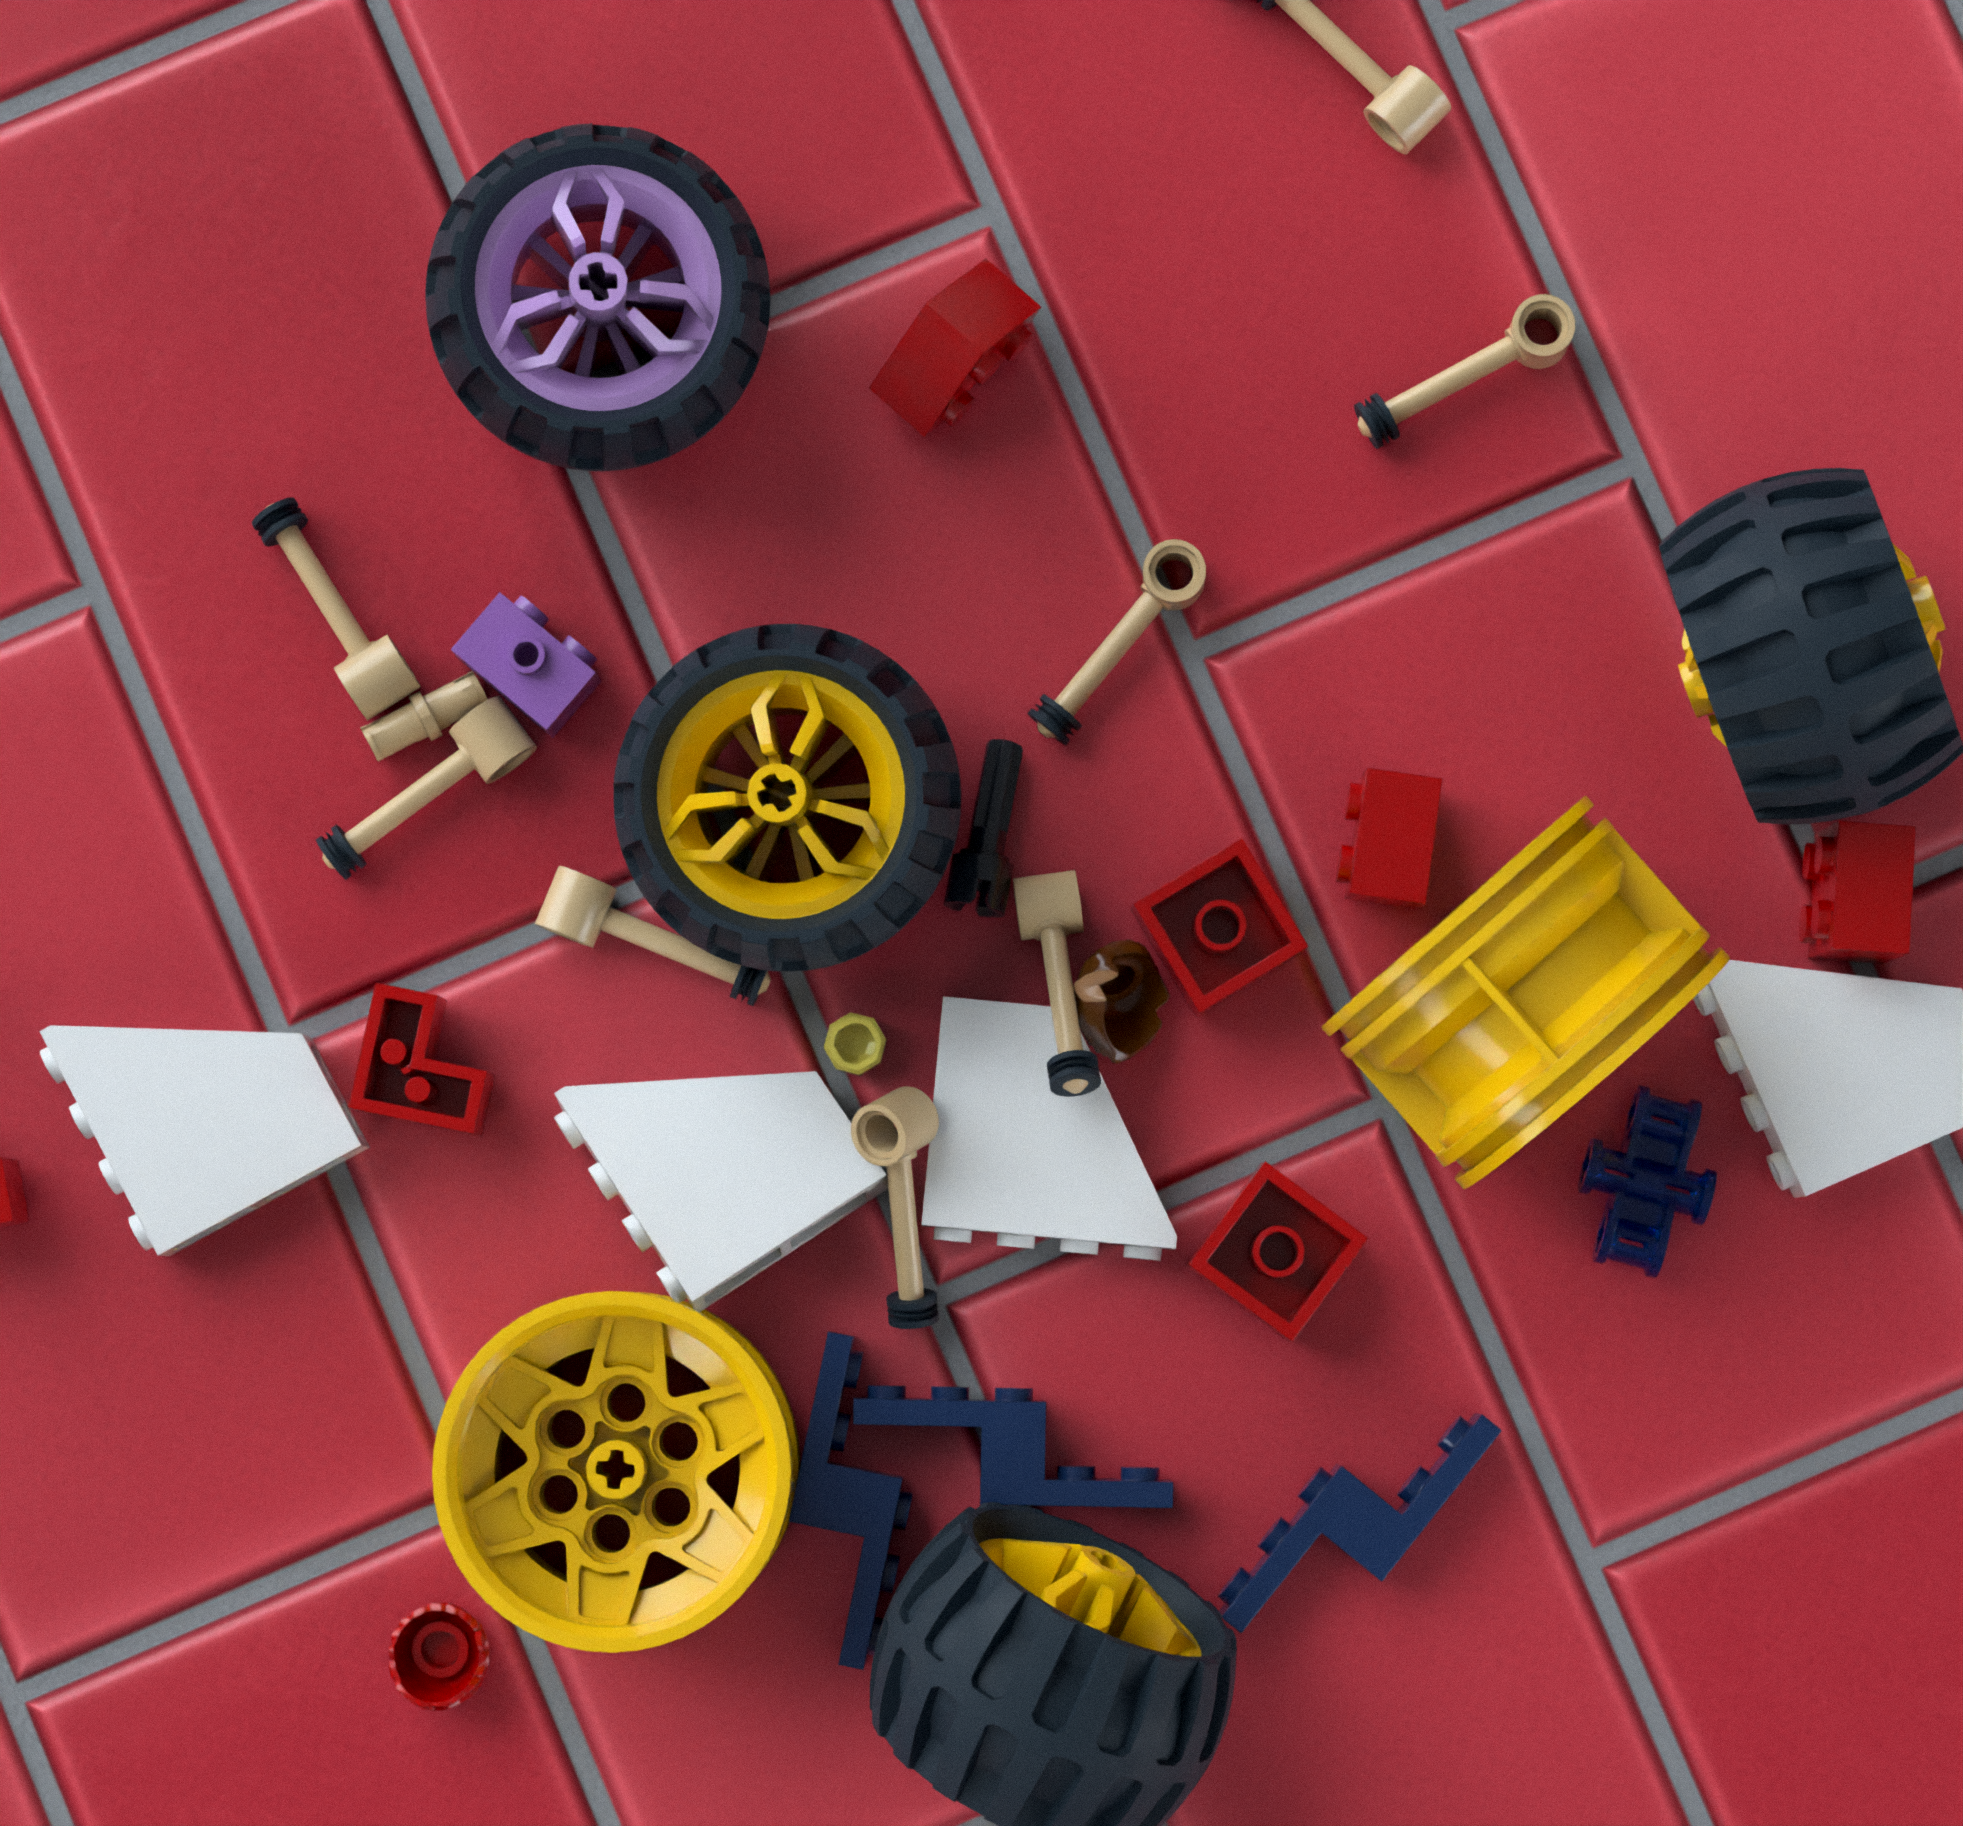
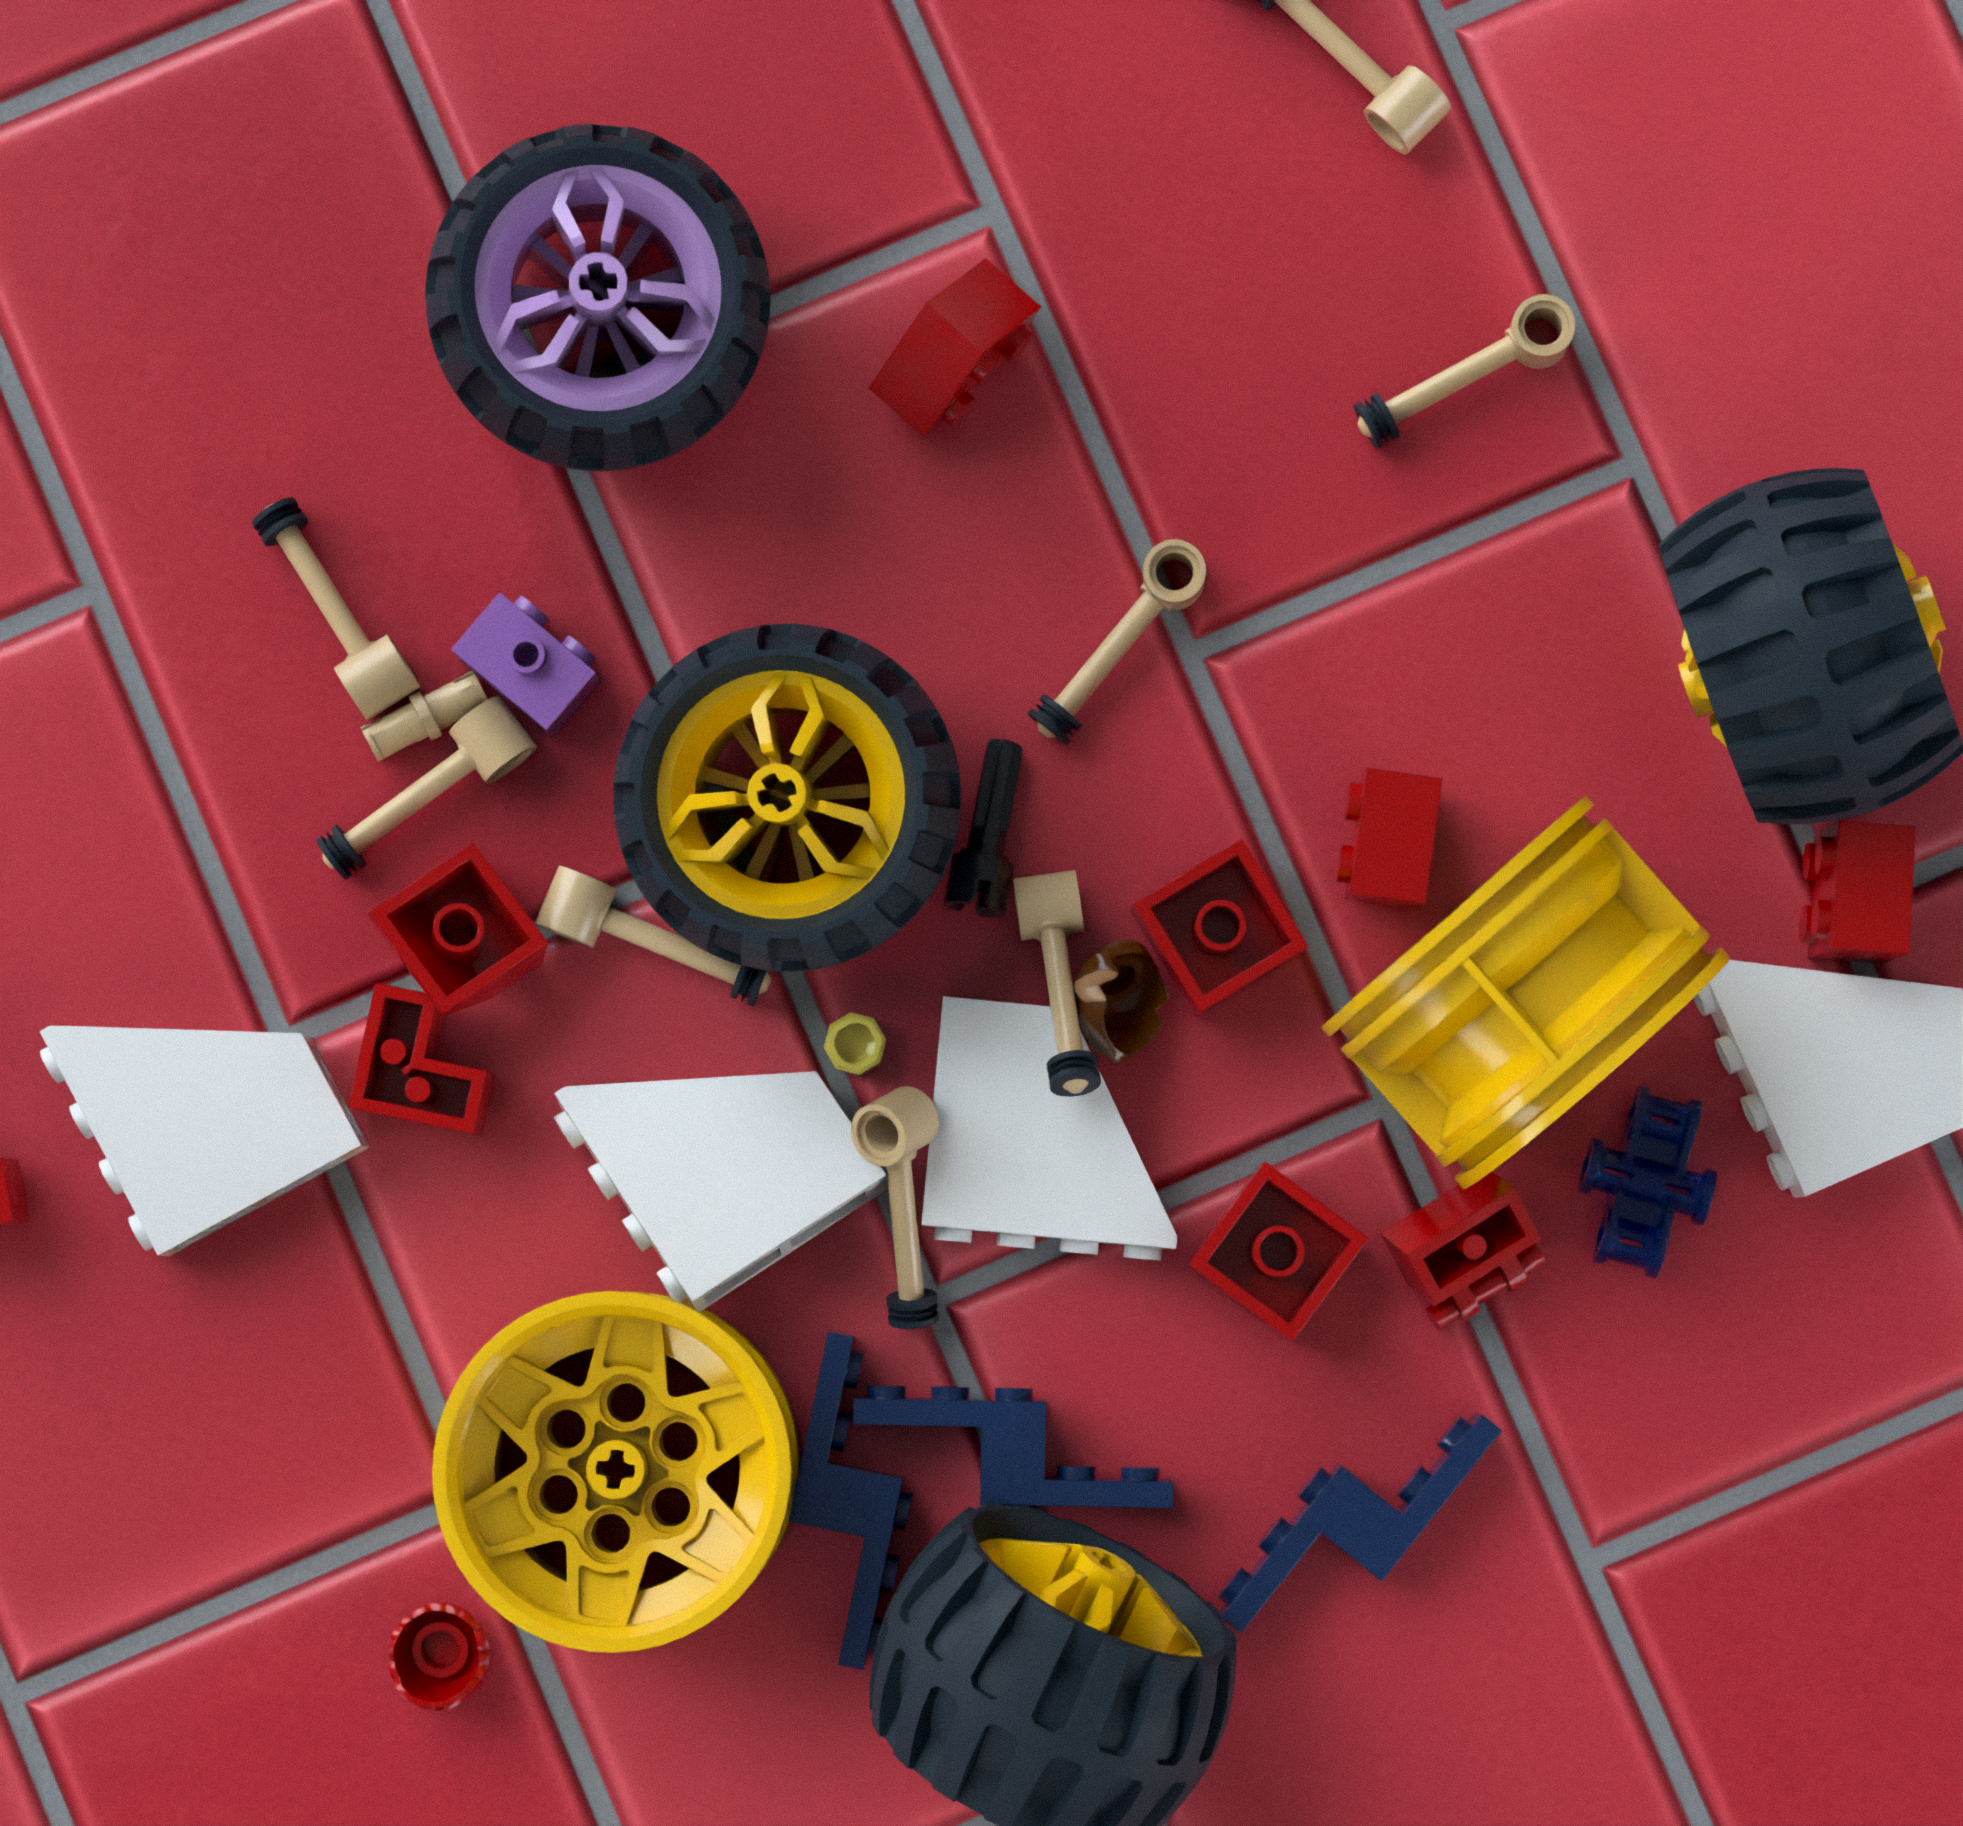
(461, 932): none -> red slope
(1466, 1248): none -> red brick

